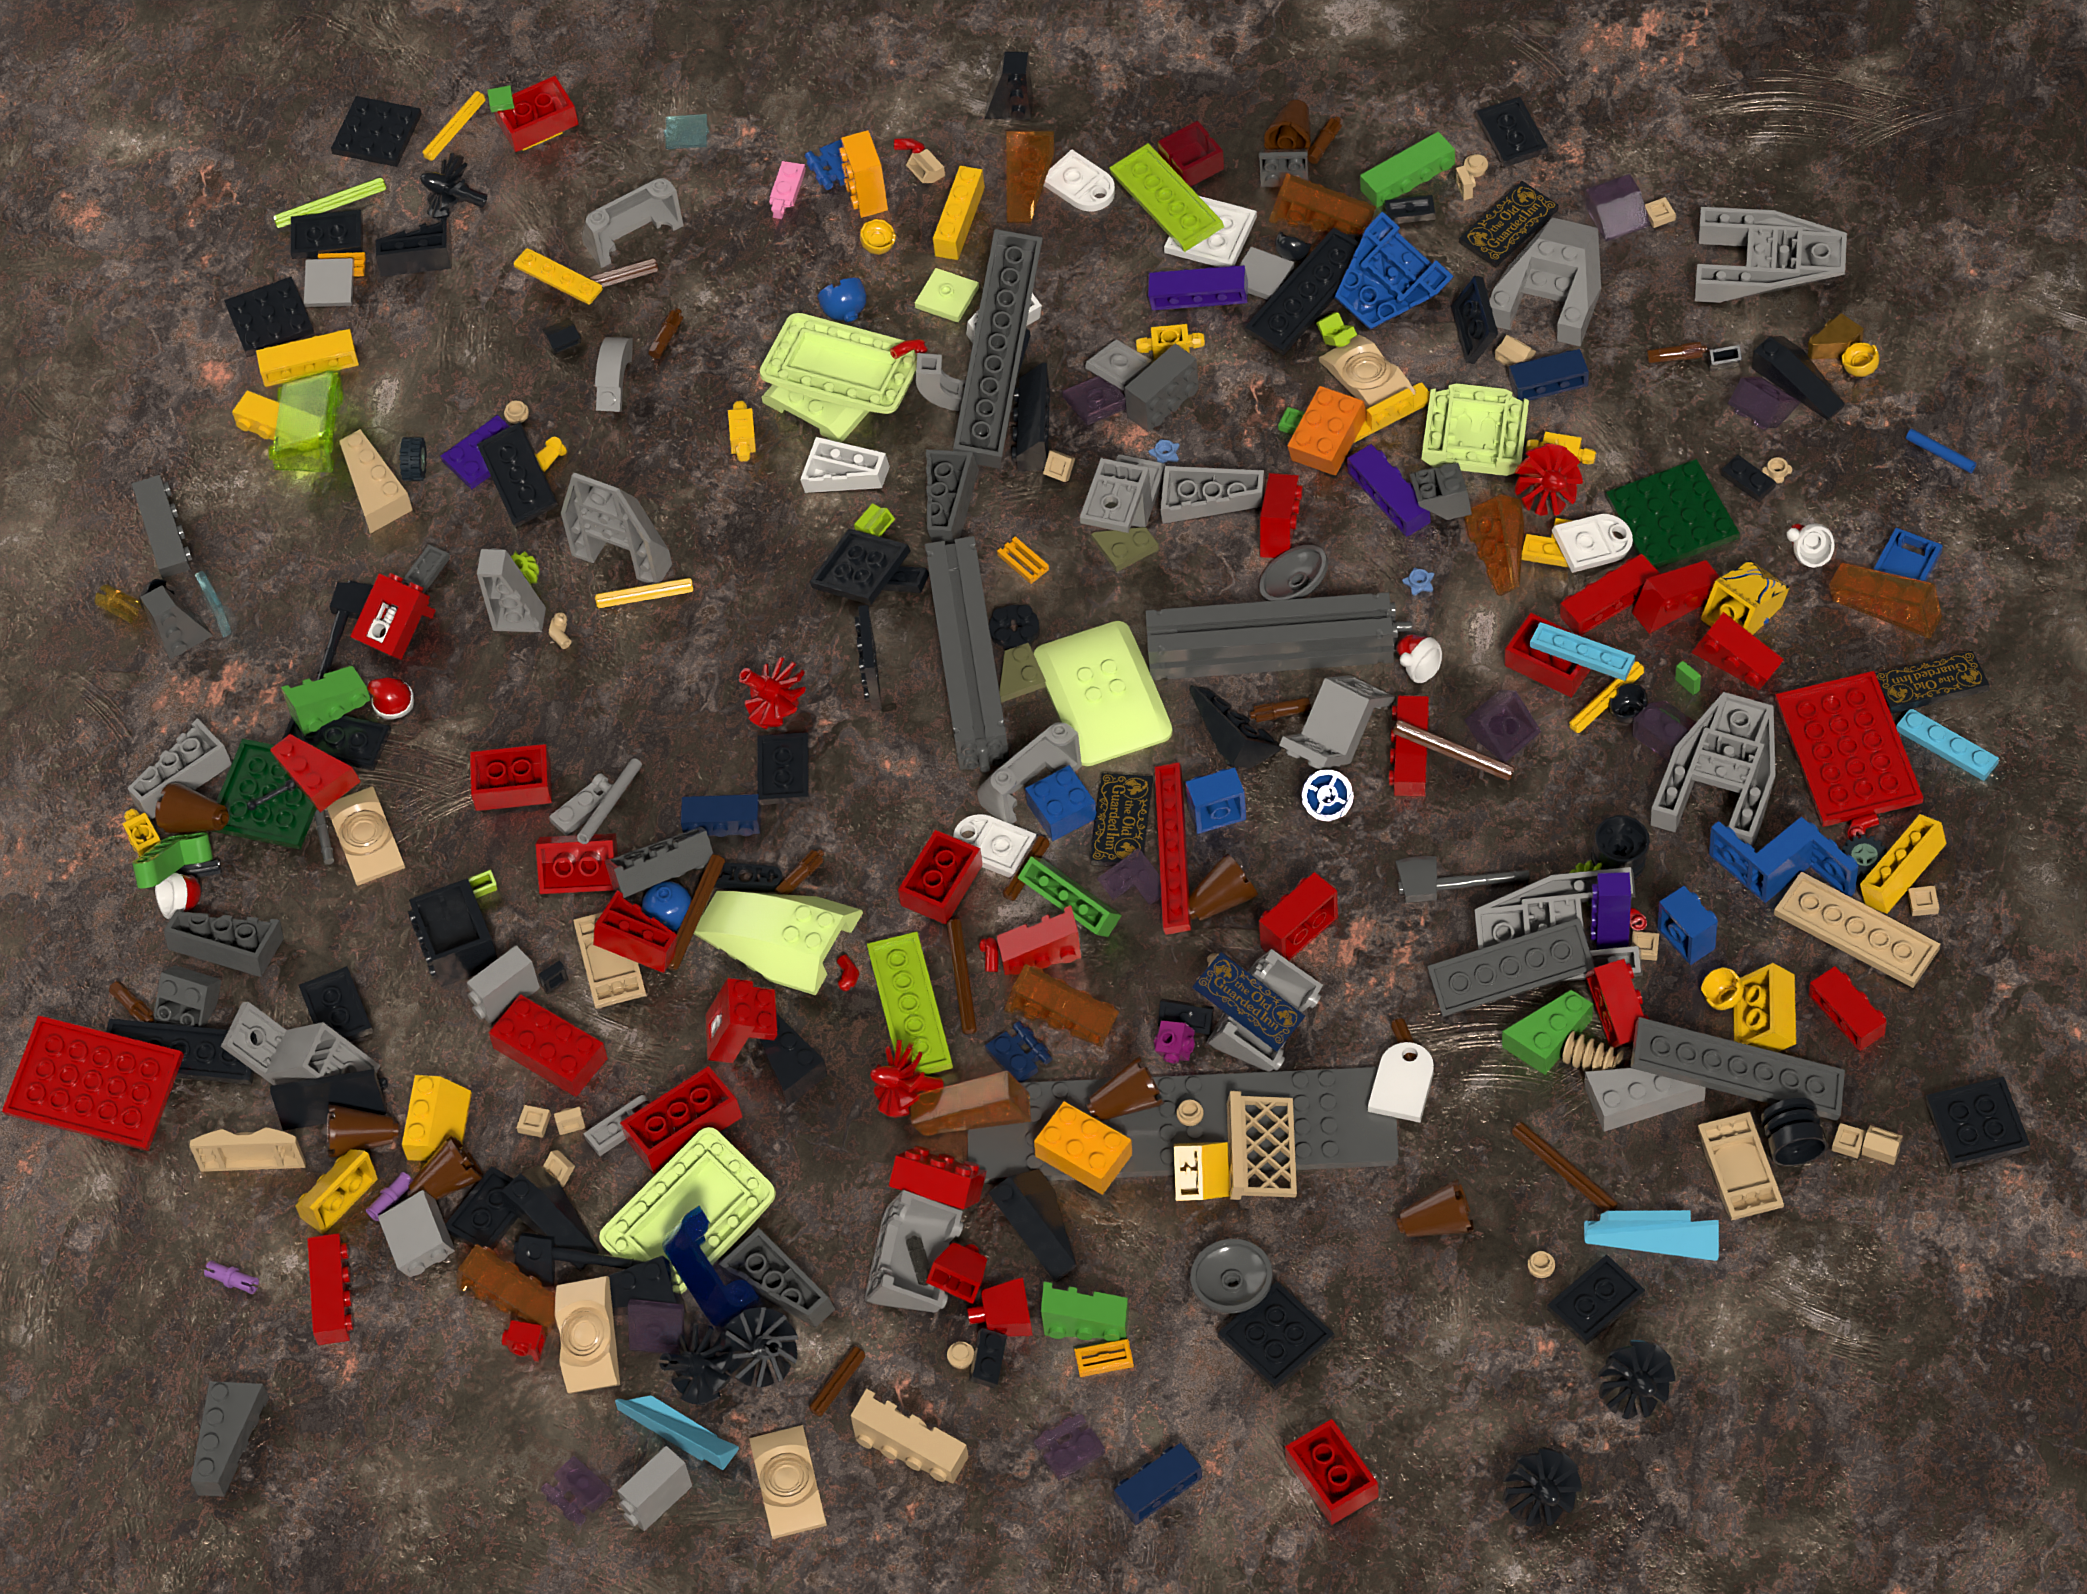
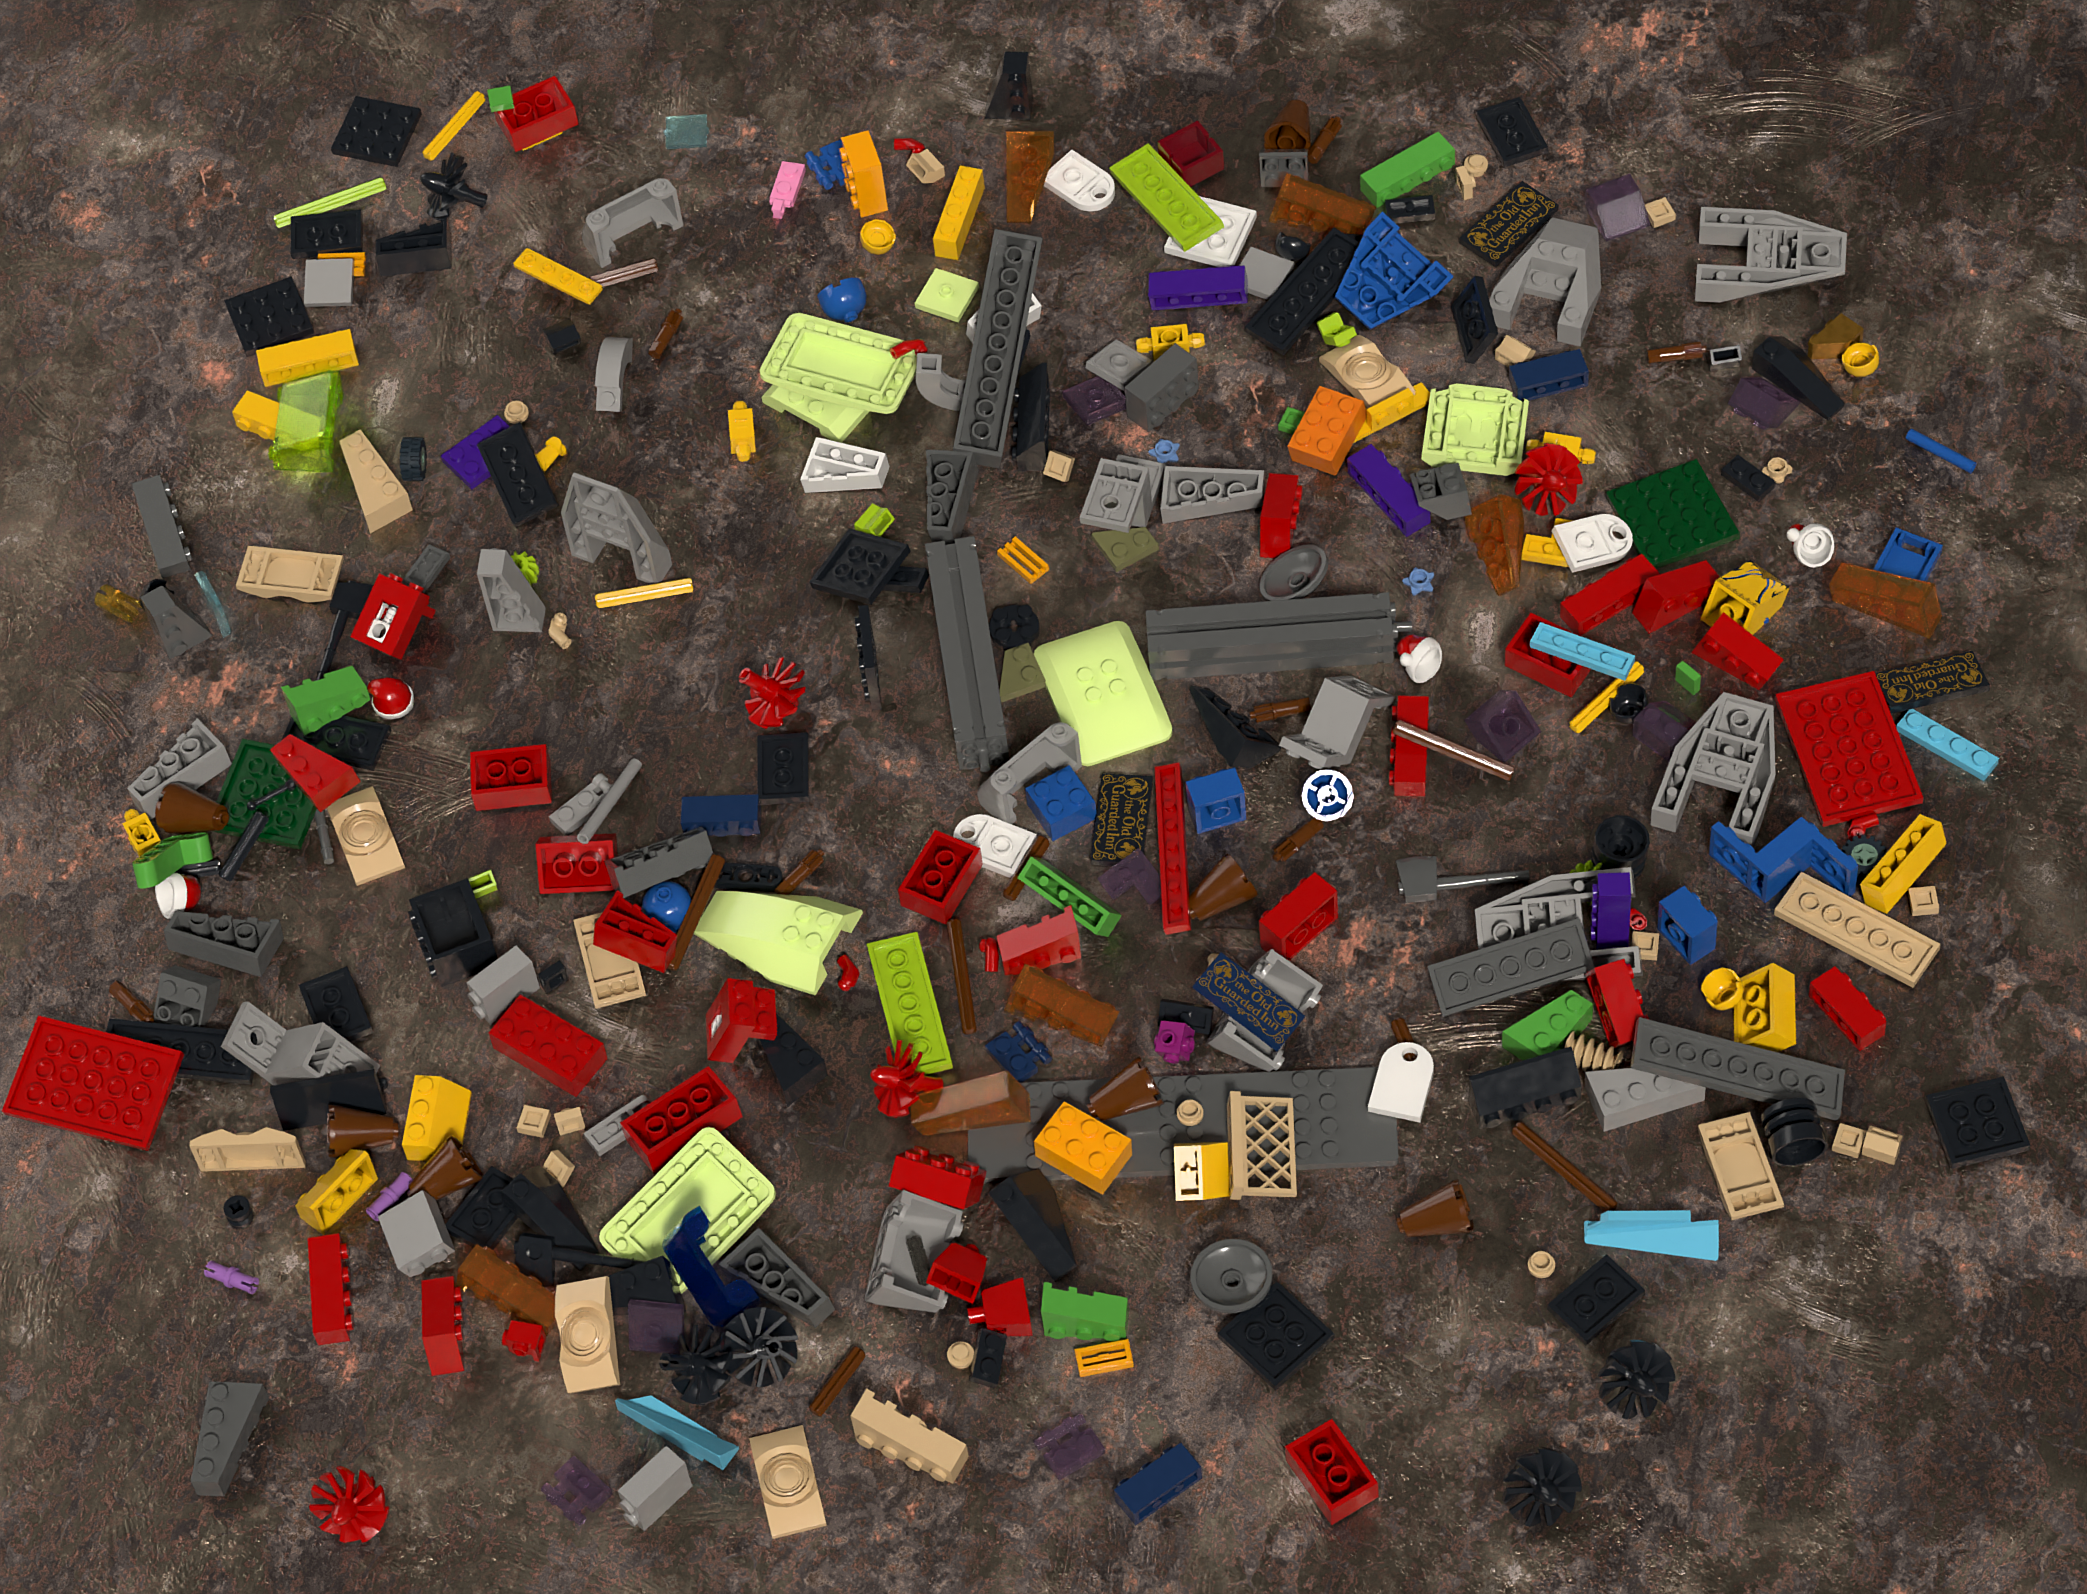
(242, 1217): none -> black wheel
(243, 846): none -> black axle
(289, 574): none -> tan slope
(355, 1511): none -> red piece
(442, 1325): none -> red wedge
(1294, 842): none -> reddish brown piece
(1524, 1088): none -> black slope

